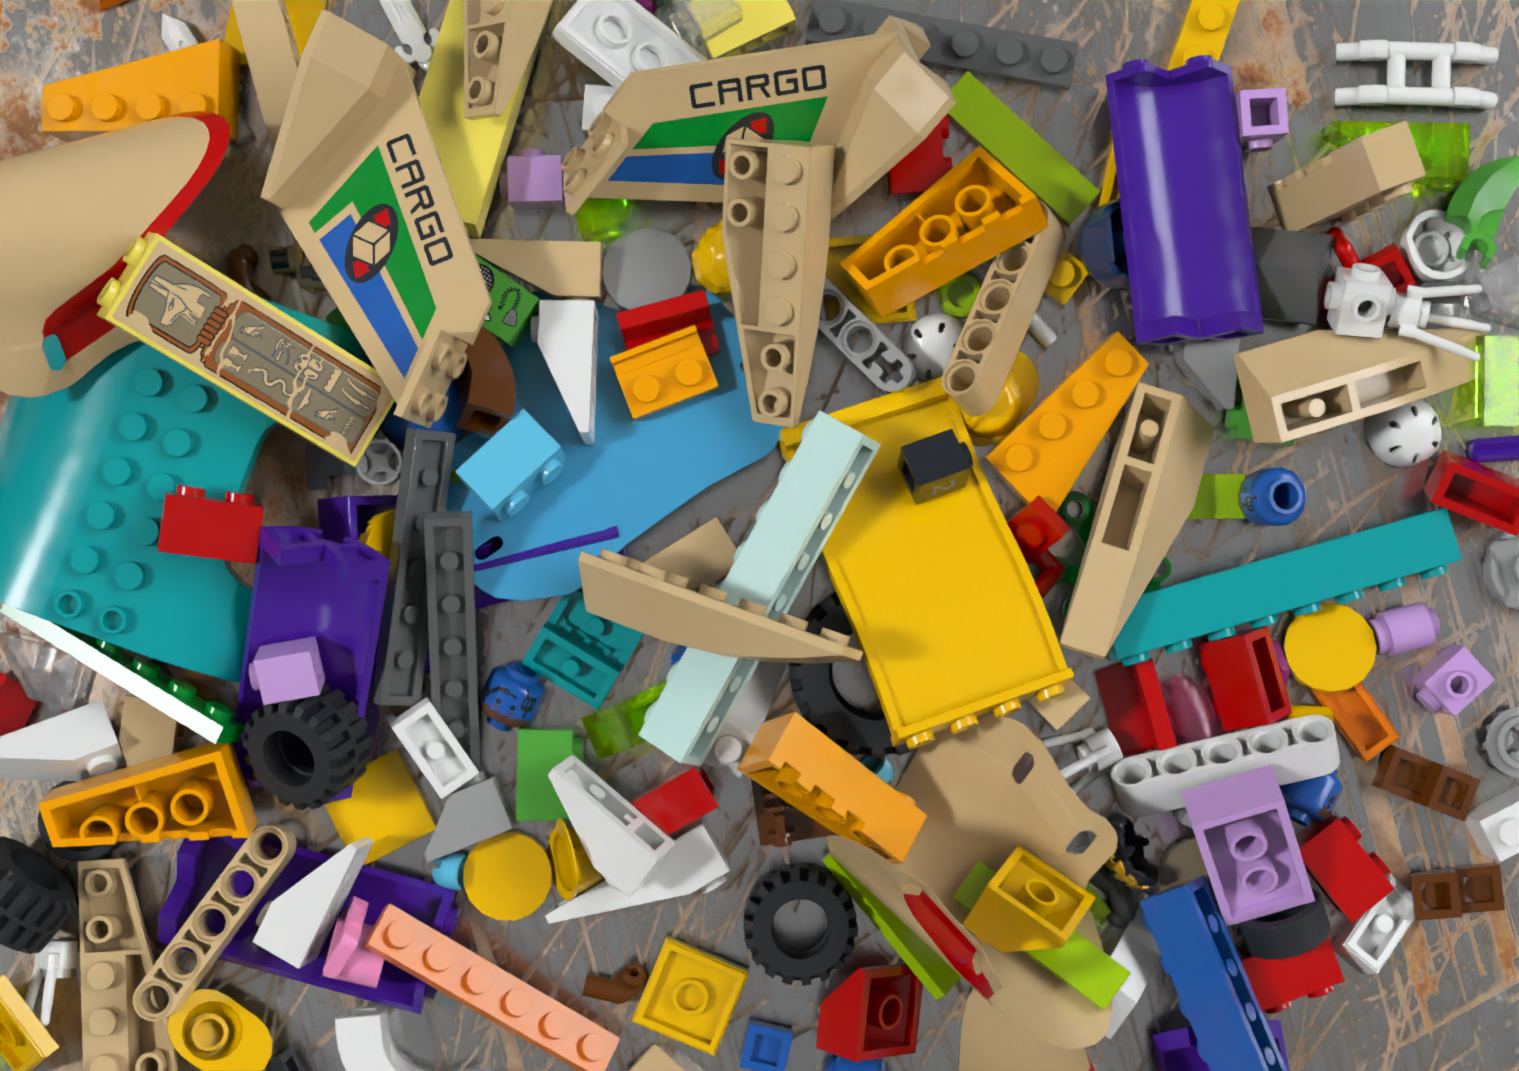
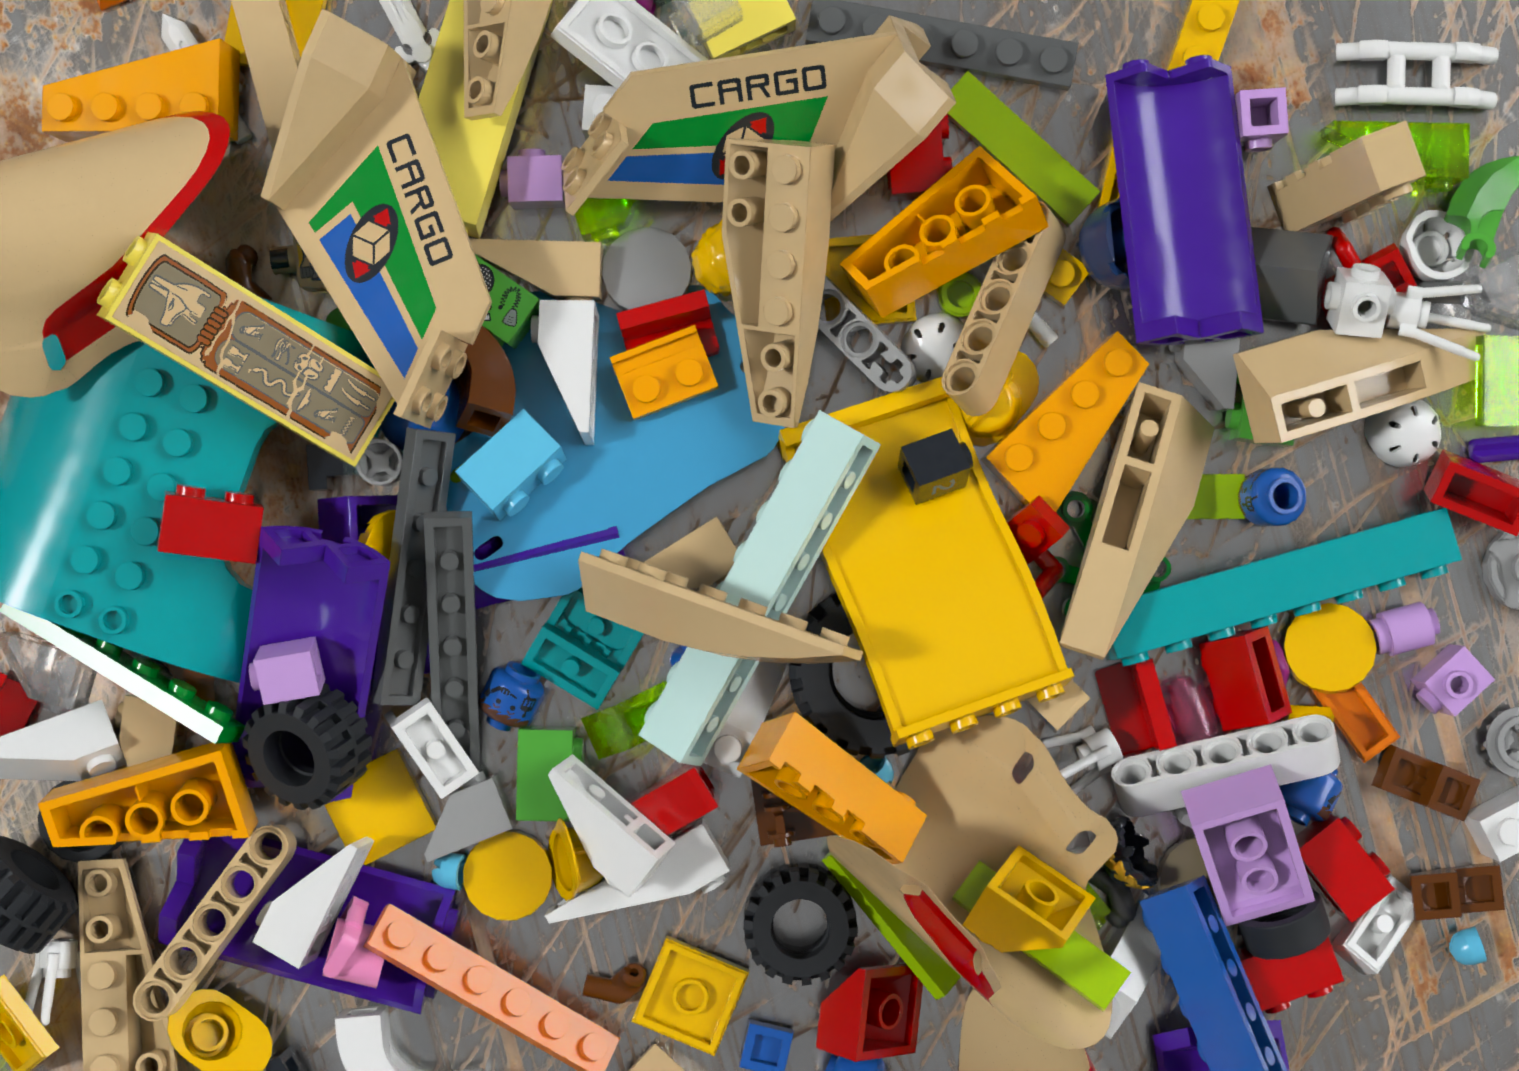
(1467, 947): none -> medium azure hinge

